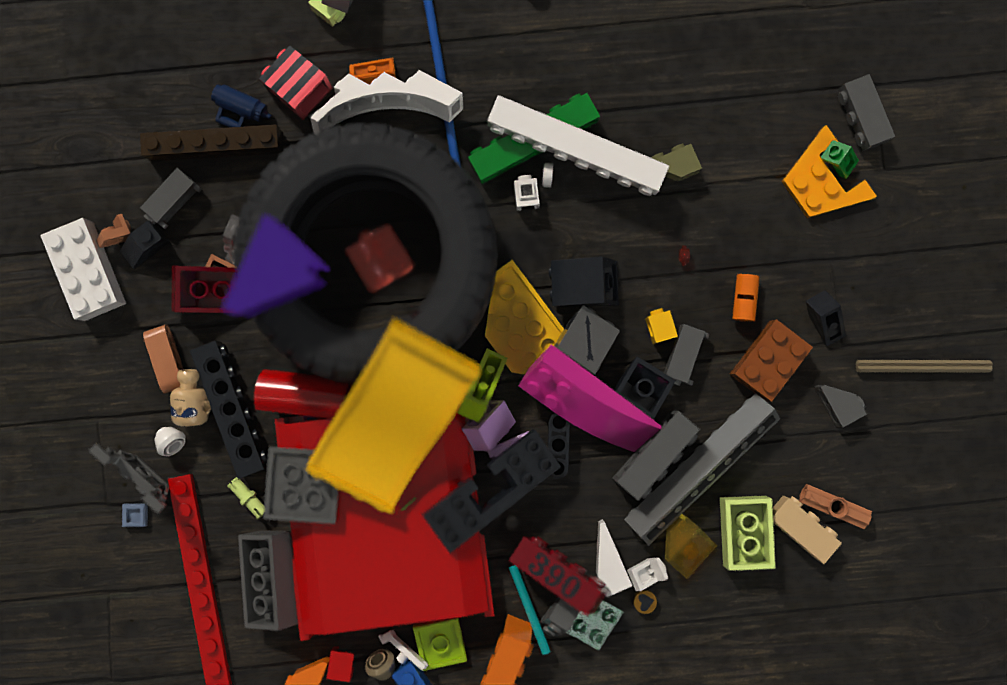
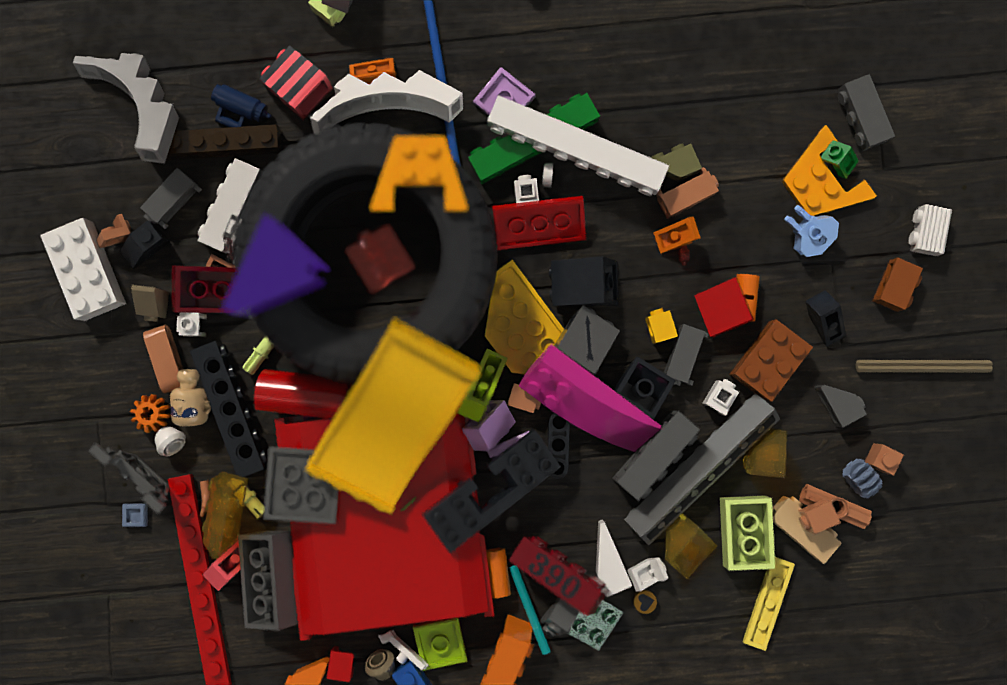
(145, 407): none -> orange gear
(150, 302): none -> dark tan slope
(156, 117): none -> light grey arch
(189, 324): none -> white window
(205, 496): none -> nougat bar
(223, 512): none -> clear yellow slope
(224, 567): none -> coral slope
(229, 201): none -> white brick
(258, 356): none -> yellowish green axle
(419, 163): none -> light orange wing
(498, 572): none -> orange pin
(505, 86): none -> lavender tile
(522, 399): none -> nougat brick
(539, 222): none -> red tile
(677, 235): none -> orange slope
(688, 194): none -> nougat brick
(721, 396): none -> white window
(724, 307): none -> red tile
(767, 455): none -> clear yellow slope
(768, 604): none -> light yellow tile
(812, 232): none -> light blue hinge
(818, 516): none -> nougat brick
(862, 478): none -> sand blue gear
(884, 459): none -> nougat brick
(898, 284): none -> dark orange brick
(930, 230): none -> white brick

